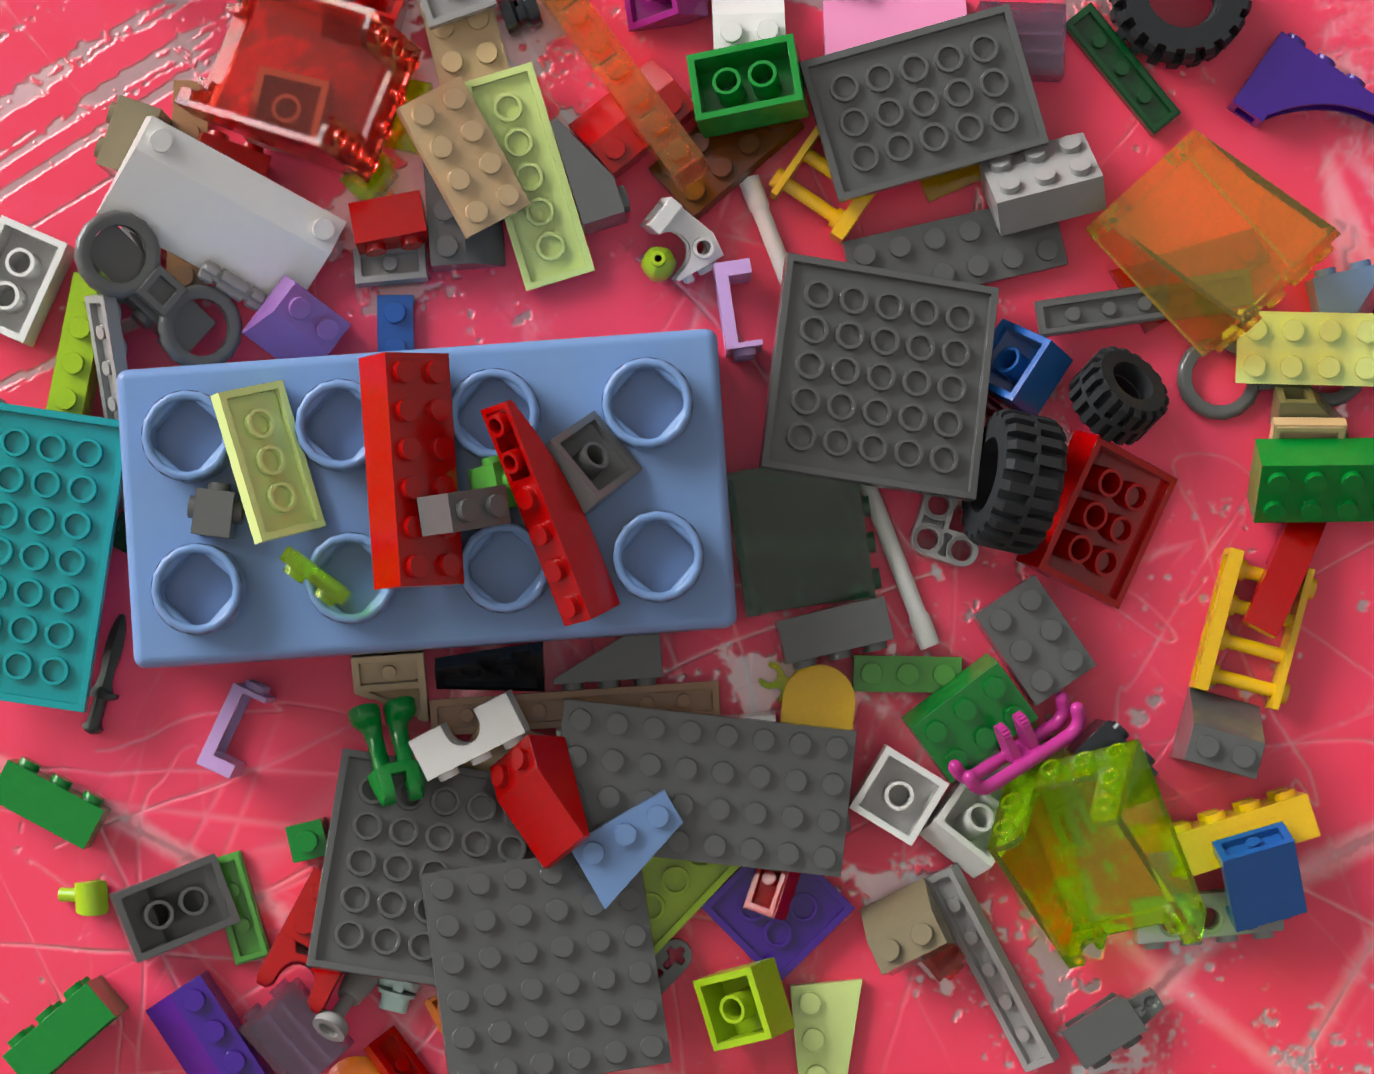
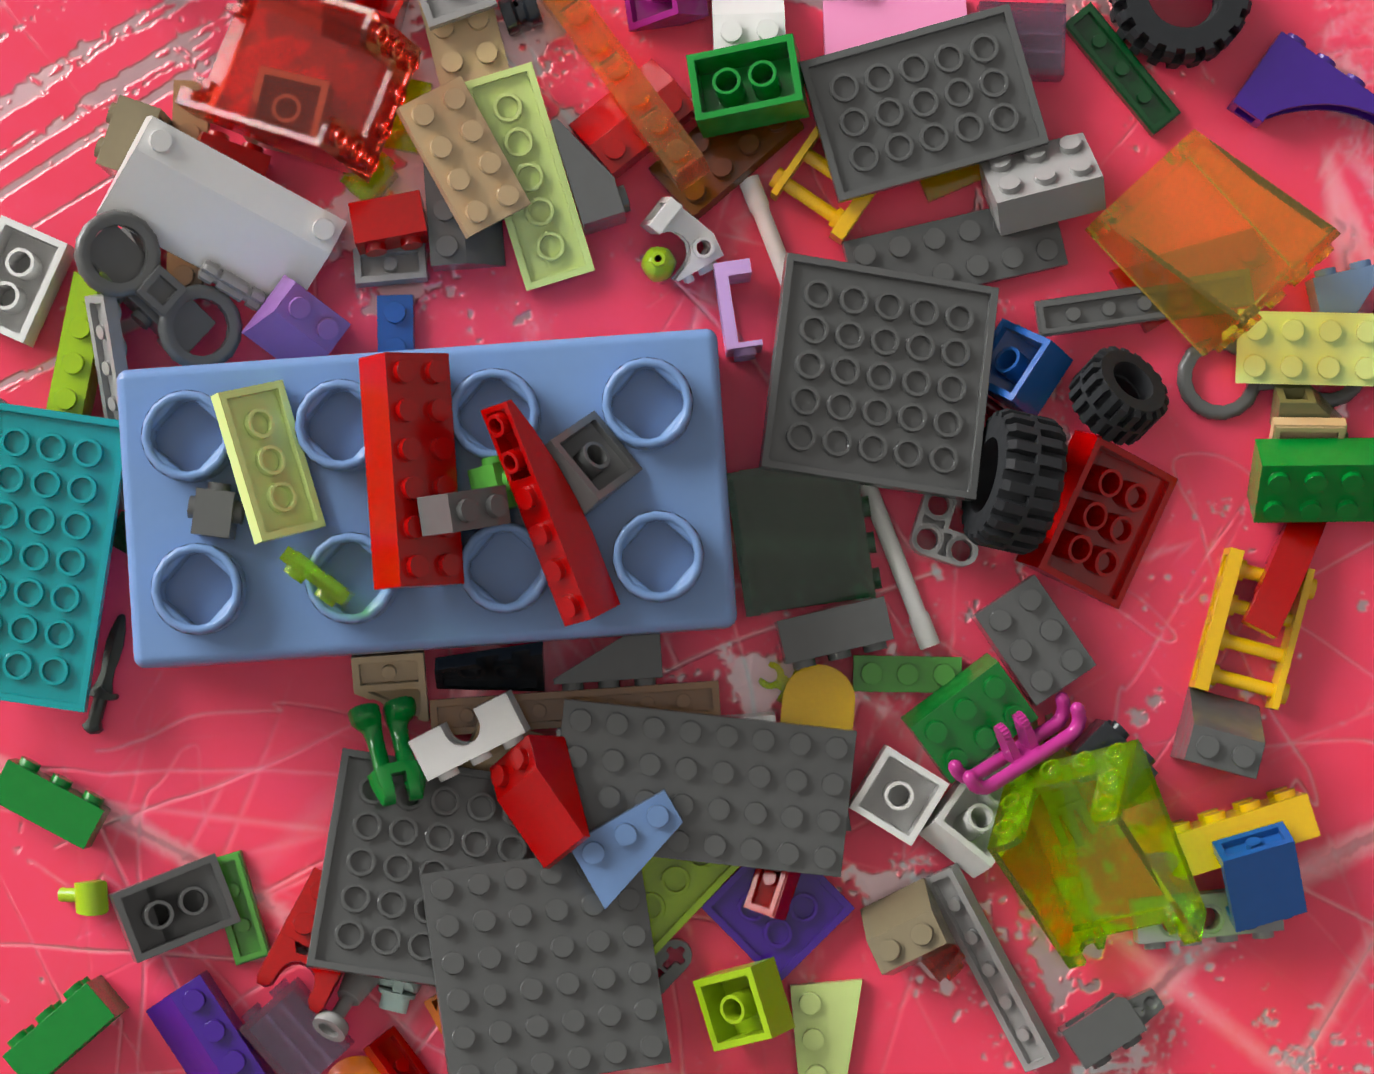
(214, 751): lavender panel -> none
(308, 839): green brick -> none

